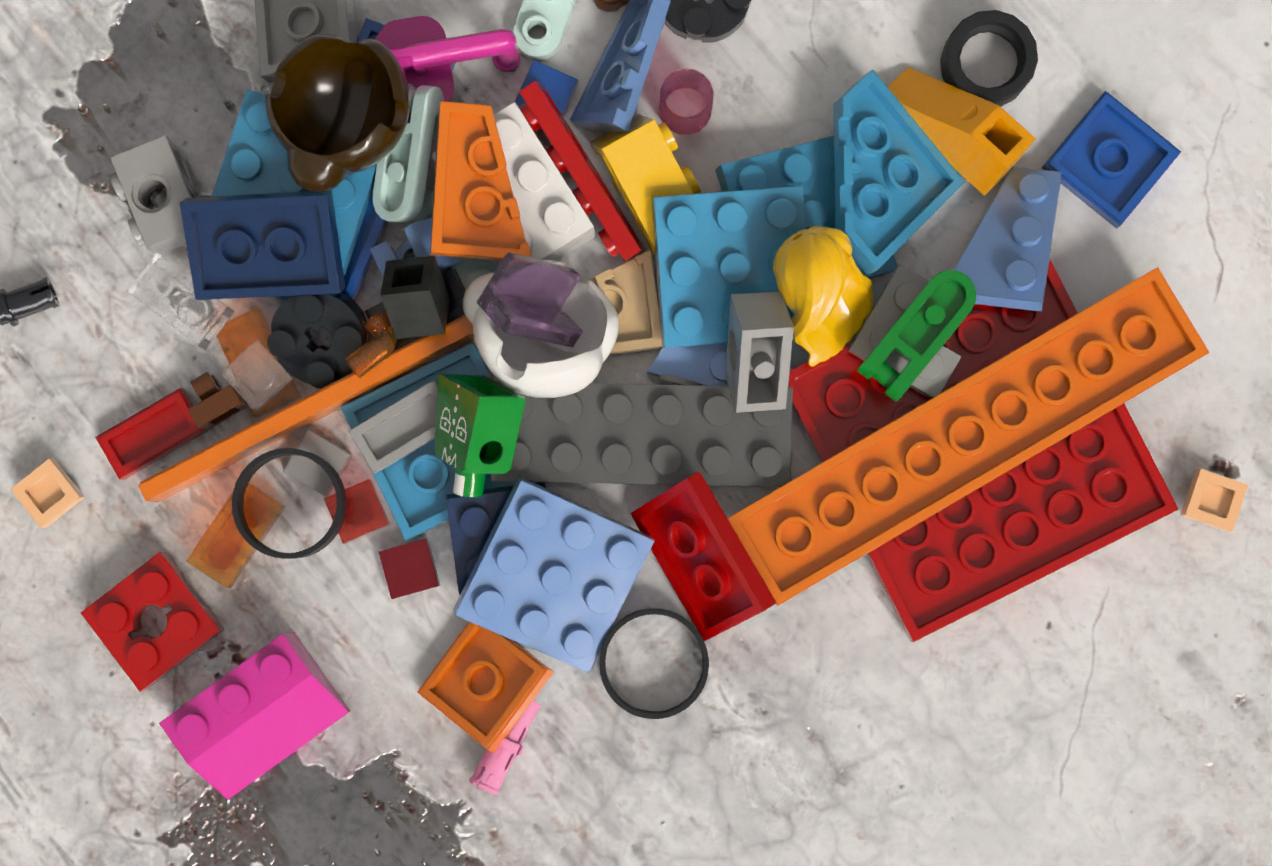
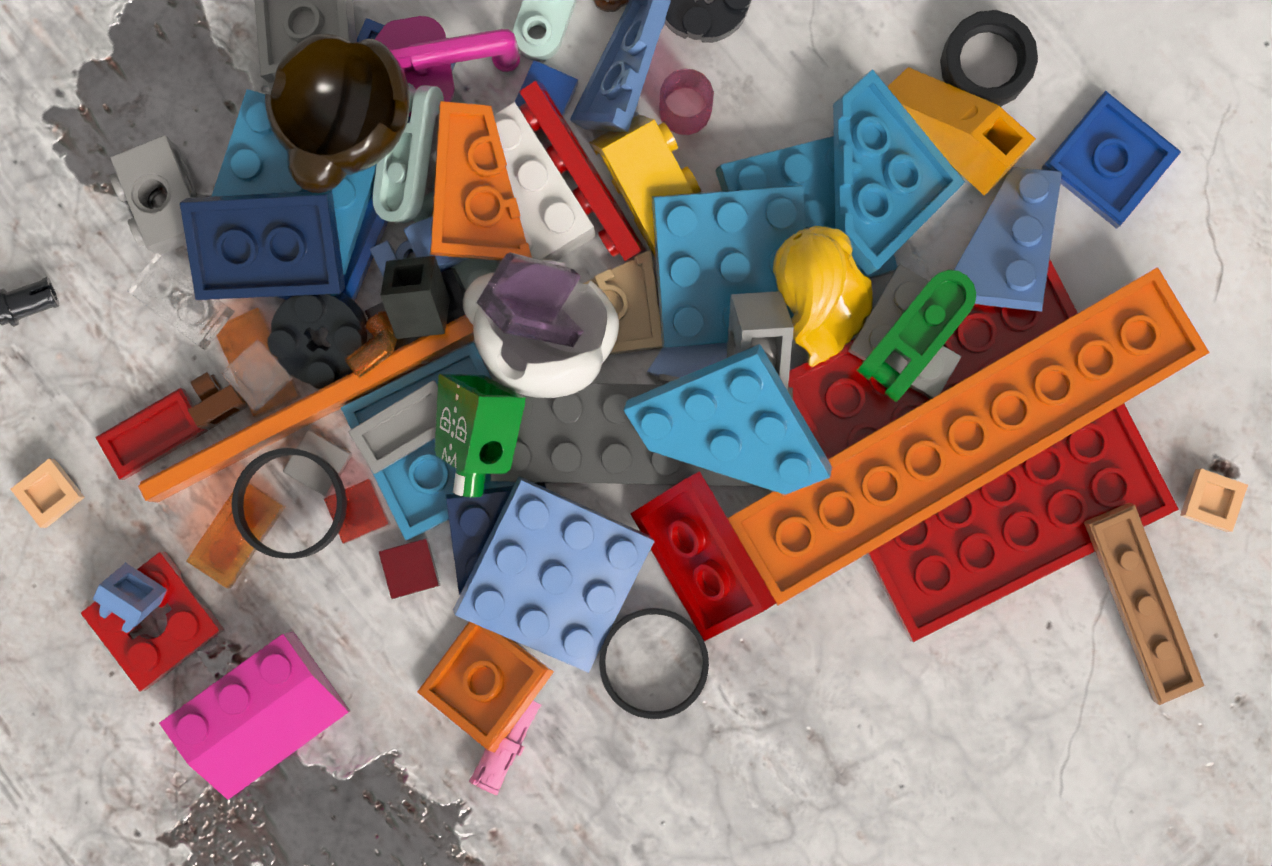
(129, 596): none -> medium blue tile
(734, 423): none -> dark azure plate
(1144, 603): none -> medium nougat tile

